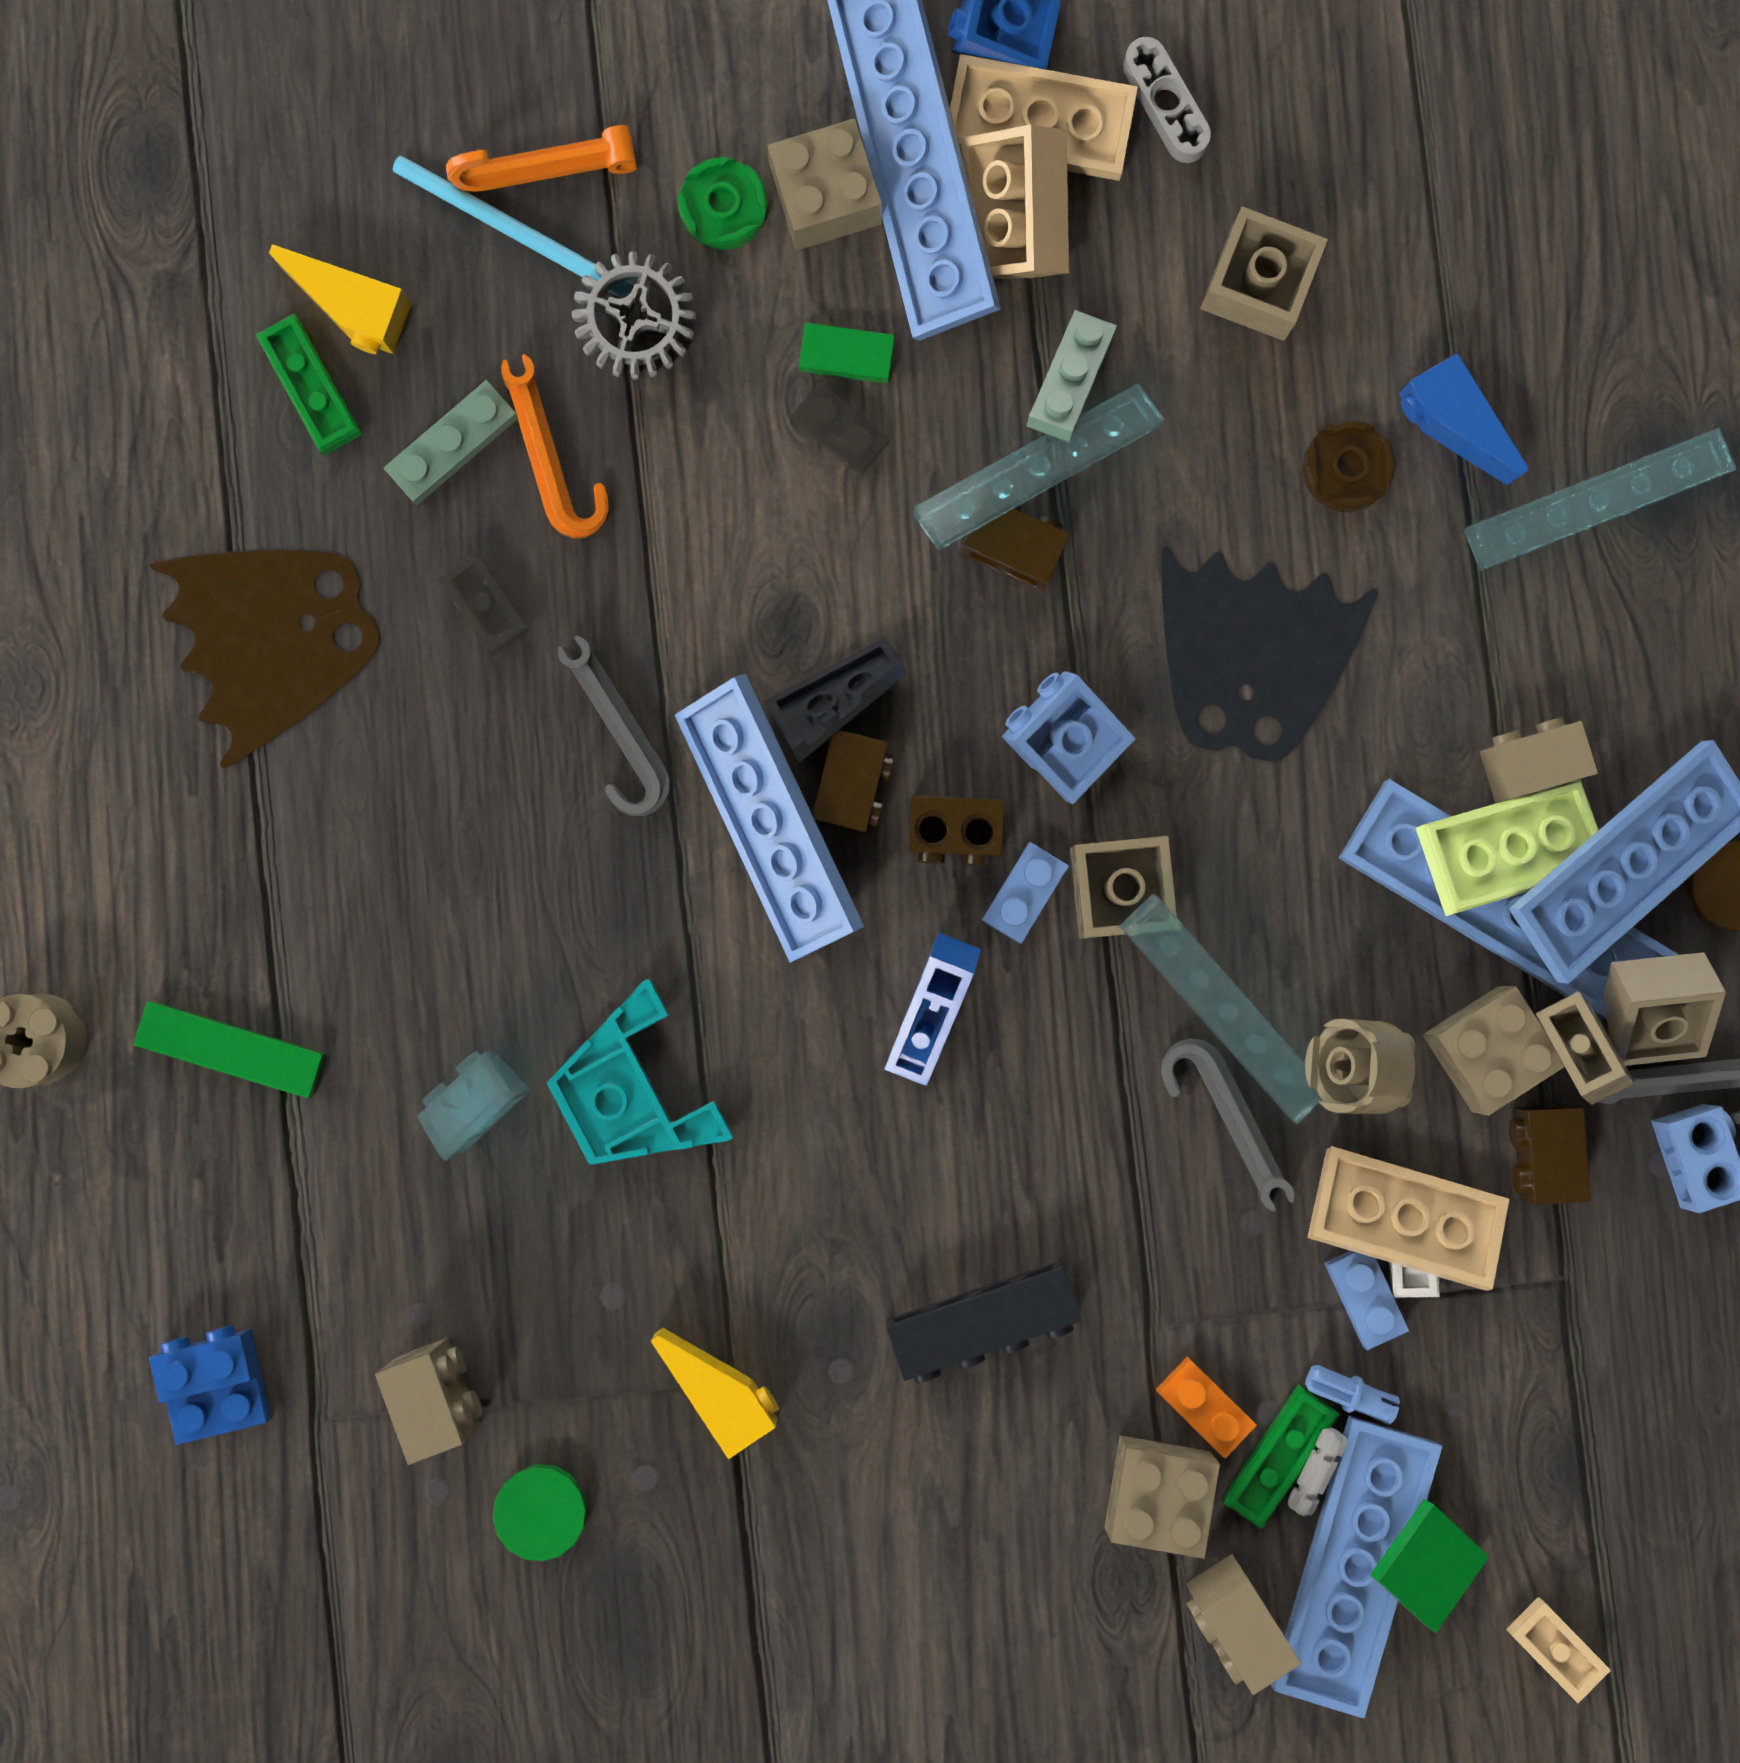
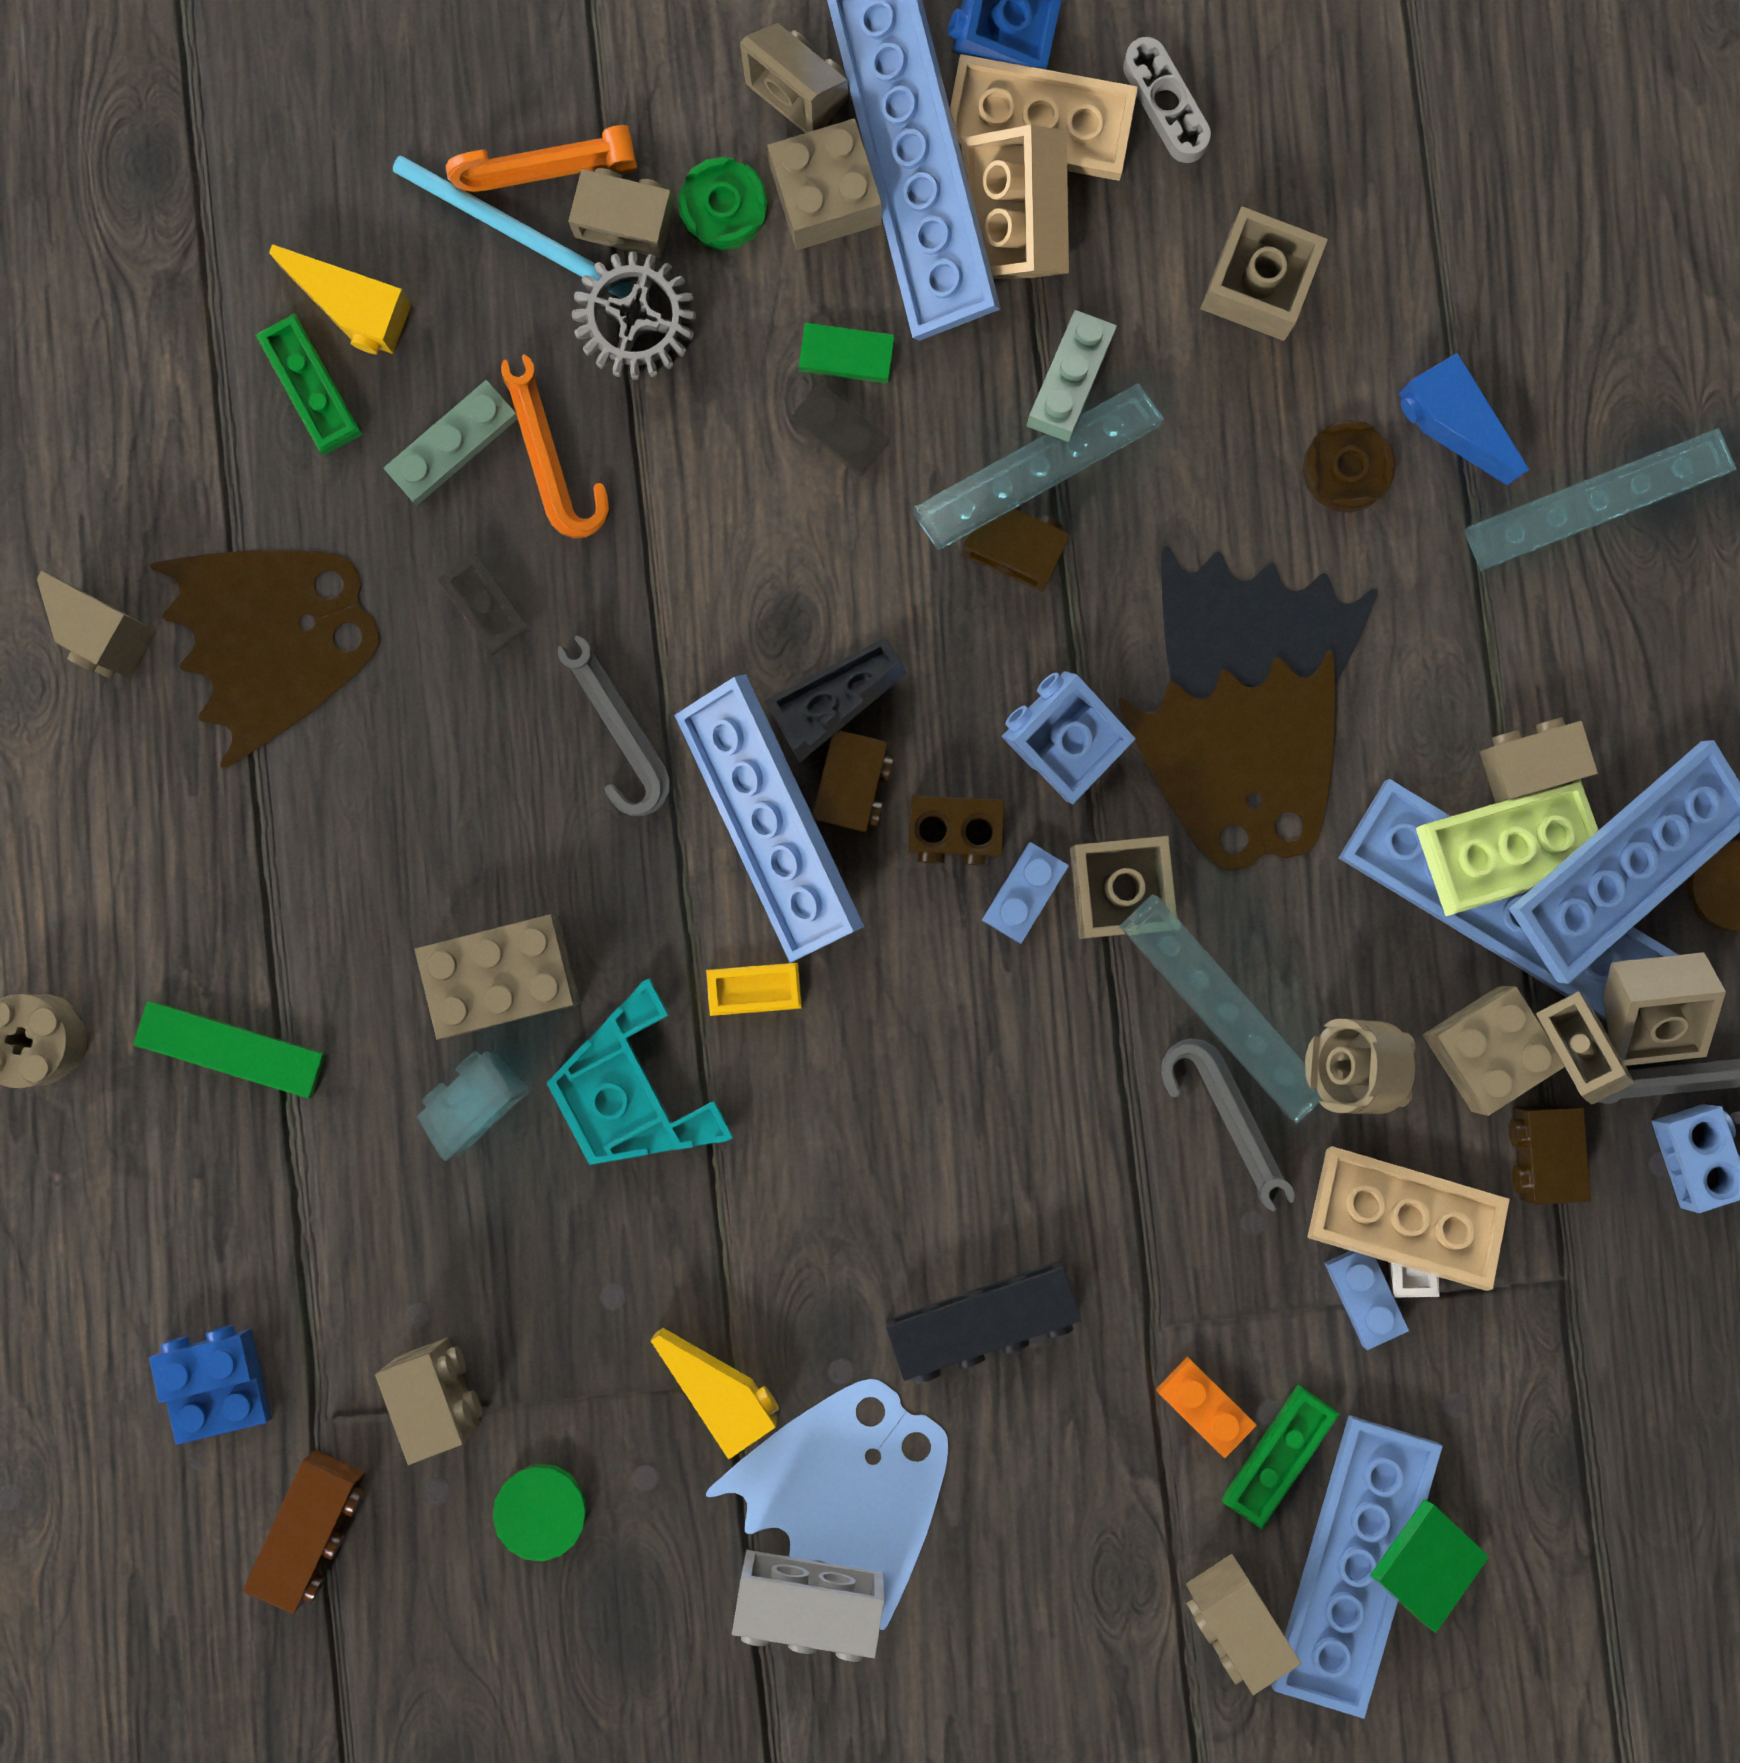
(92, 630): none -> dark tan slope
(305, 1532): none -> reddish brown brick
(497, 976): none -> dark tan brick
(621, 212): none -> dark tan brick
(754, 989): none -> yellow tile
(793, 77): none -> dark tan slope
(809, 1606): none -> light grey brick
(833, 1502): none -> light blue piece
(933, 1008): slope -> none
(1162, 1497): dark tan brick -> none
(1240, 743): none -> dark brown piece
(1317, 1471): light grey axle -> none
(1352, 1394): medium blue axle -> none
(1558, 1649): tan plate -> none

